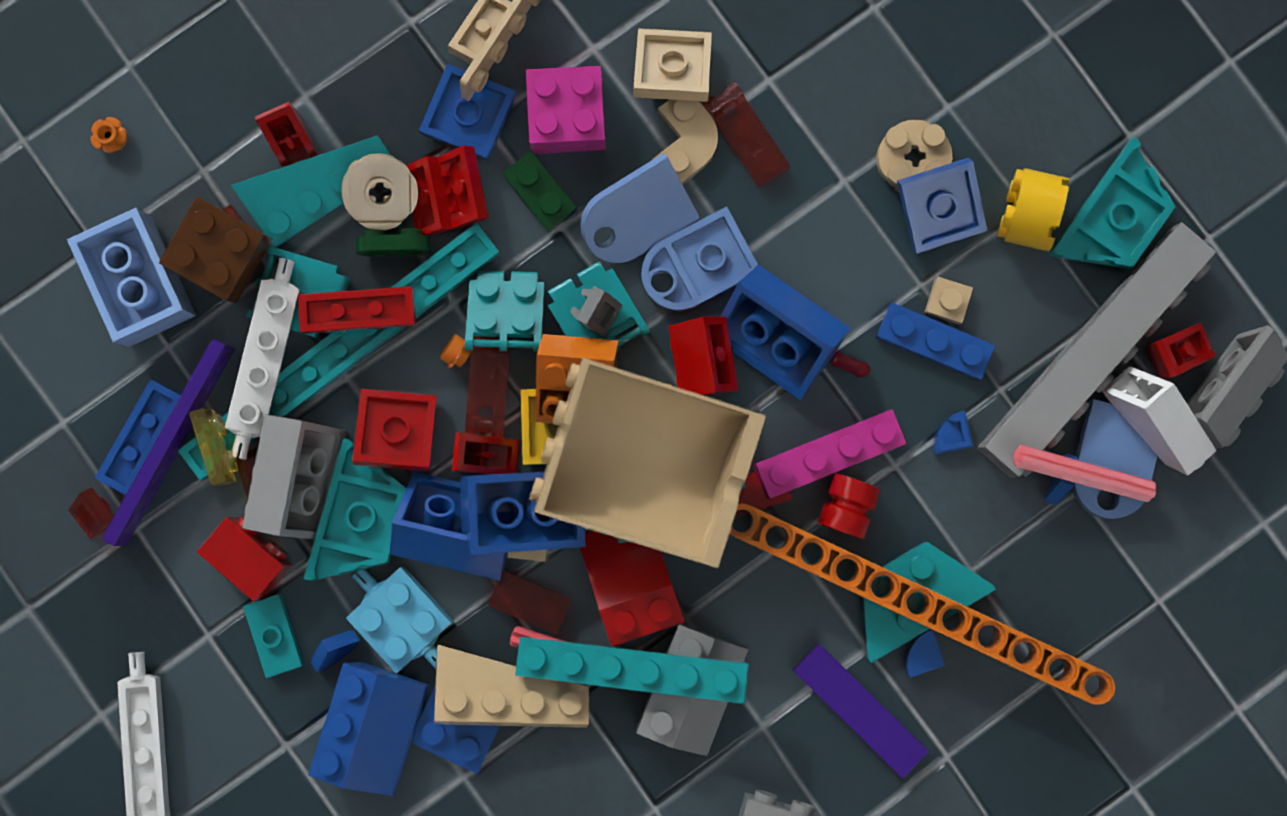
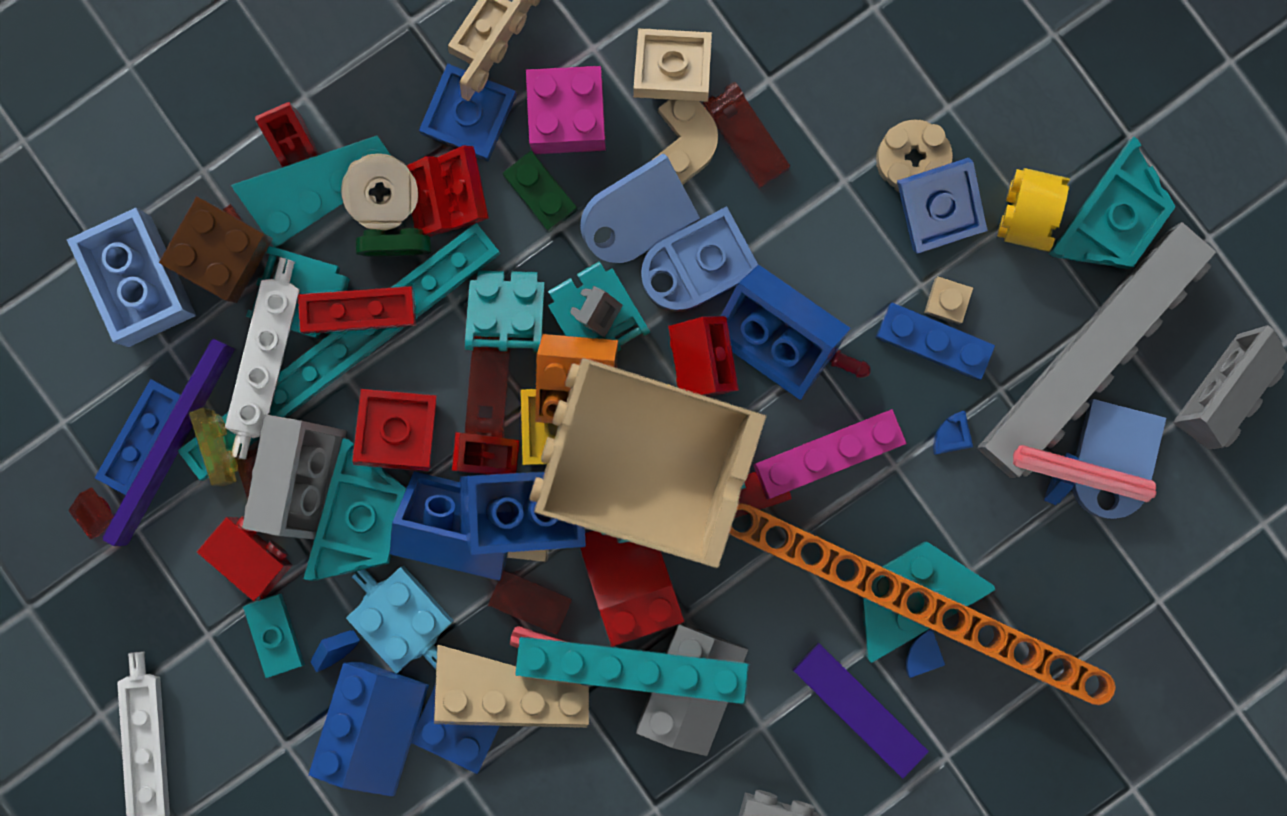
(115, 141): orange plate -> none
(455, 352): orange plate -> none
(849, 506): red wheel -> none
(1161, 419): white slope -> none
(1180, 351): red slope -> none

